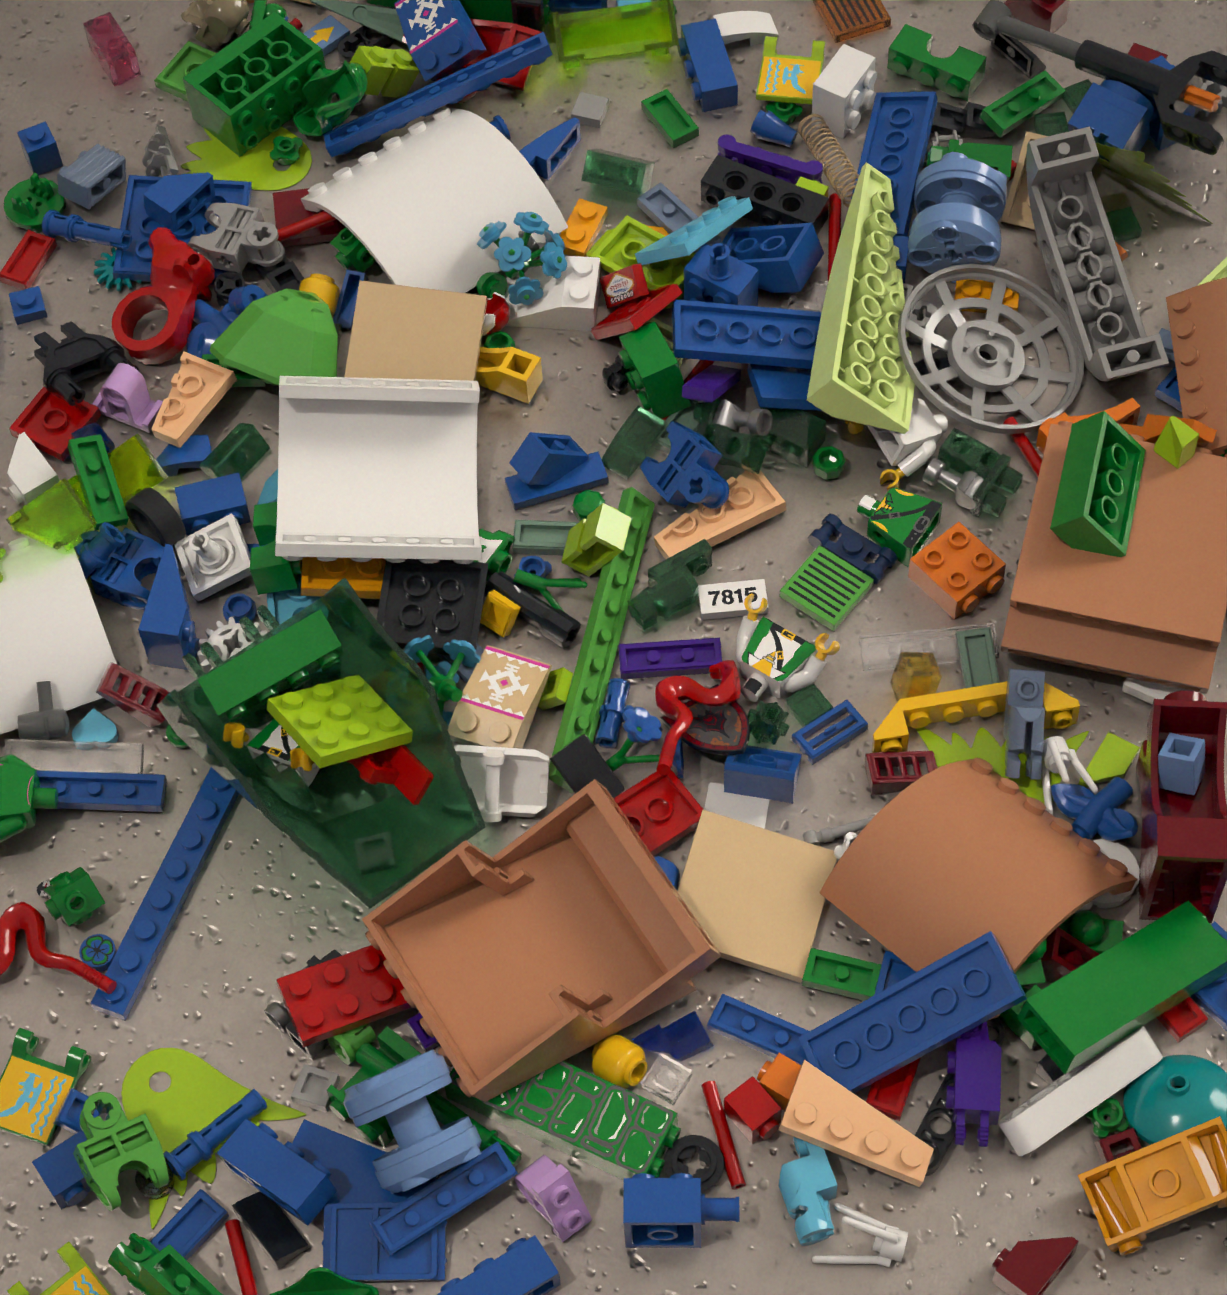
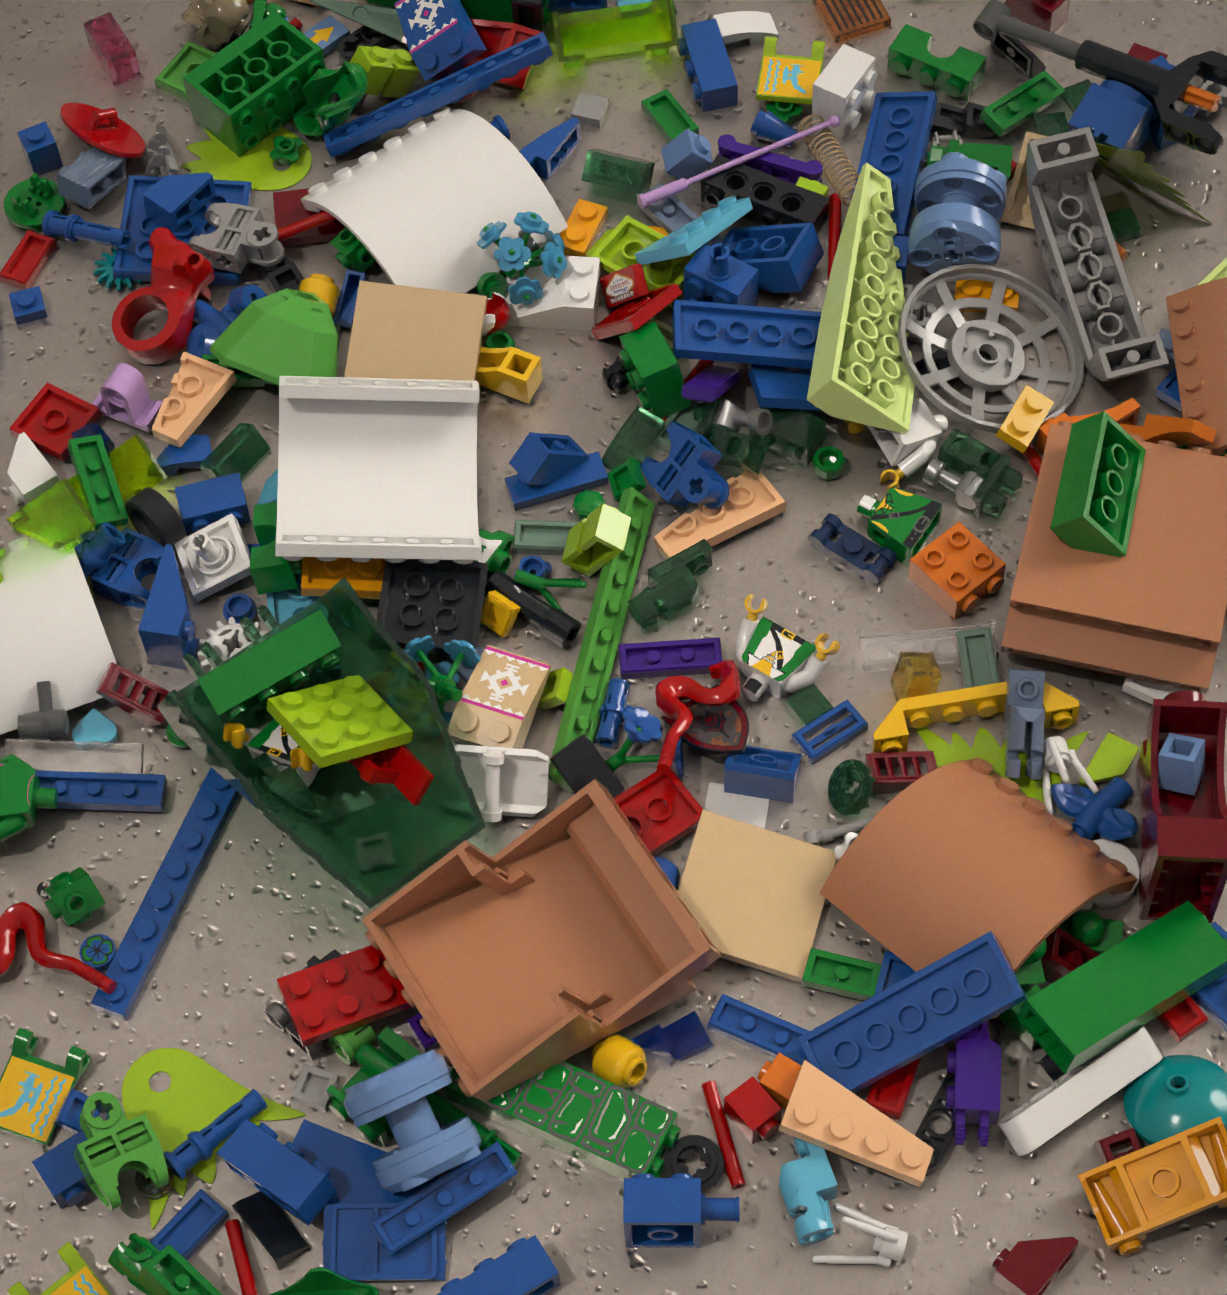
(76, 359): black connector -> none
(103, 129): none -> red shield
(225, 284): black wheel -> none
(554, 1196): lavender pin -> none
(626, 476): none -> green tile
(666, 1079): clear plate -> none
(682, 184): none -> lavender piece
(687, 155): none -> medium blue brick
(728, 598): white tile -> none
(768, 722): clear green gear -> none
(826, 588): bright green tile -> none
(842, 779): none -> clear green gear
(1024, 419): none -> yellow plate
(1111, 1108): green plate -> none
(1176, 442): lime slope -> none

